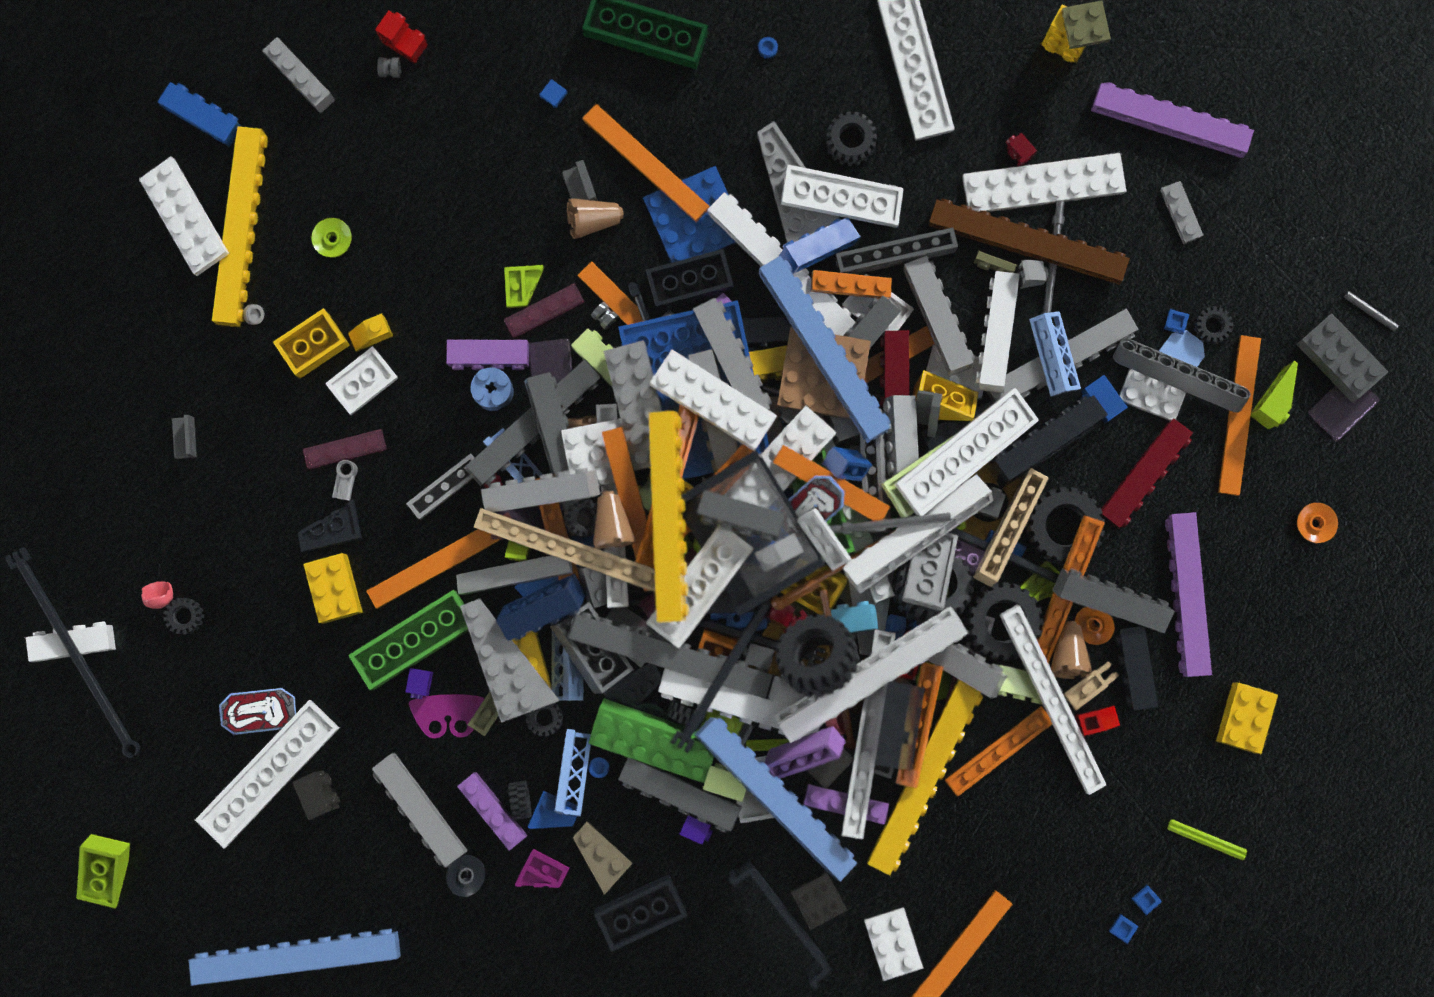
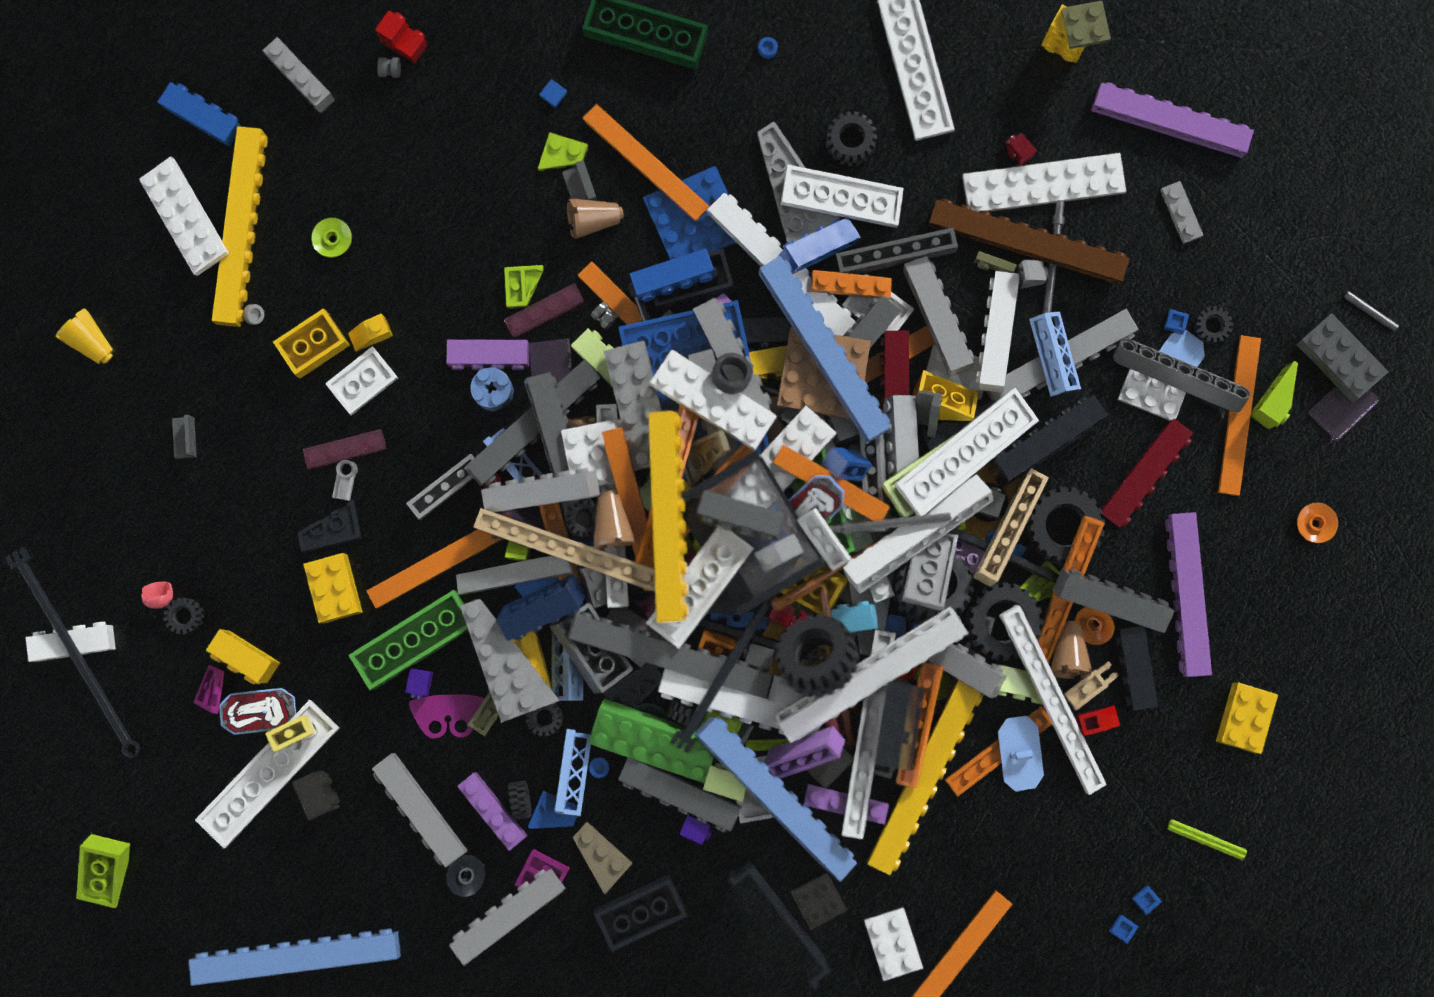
(86, 337): none -> yellow cone
(210, 689): none -> magenta wing
(242, 657): none -> yellow brick
(290, 733): none -> light yellow brick
(507, 916): none -> light grey brick
(561, 152): none -> lime wing
(672, 275): none -> blue brick
(704, 456): none -> dark tan wing
(738, 361): none -> black tyre
(1020, 753): none -> light blue shield
(1106, 396): blue brick -> none

